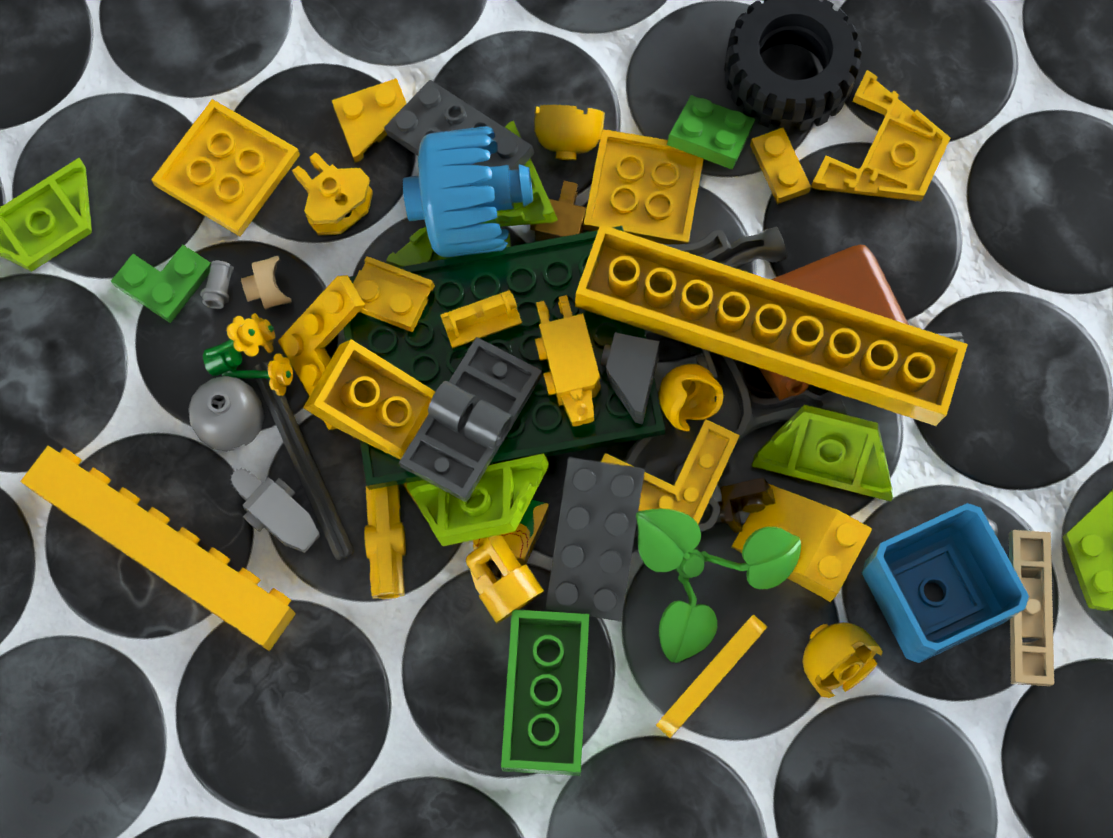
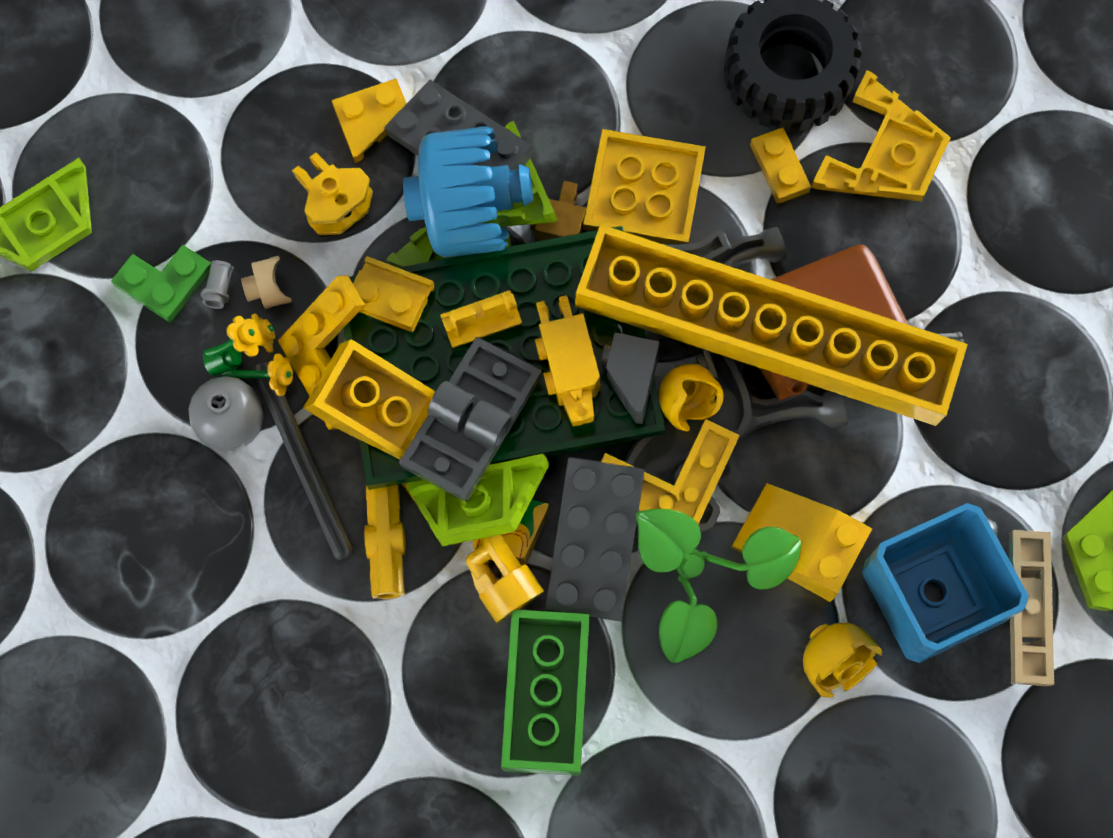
(160, 548): yellow brick -> none
(226, 167): yellow plate -> none
(273, 508): light grey hinge -> none
(568, 129): yellow cylinder -> none
(711, 132): bright green plate -> none
(711, 676): yellow beam -> none
(744, 496): dark brown bracket -> none
(829, 451): lime wing -> none

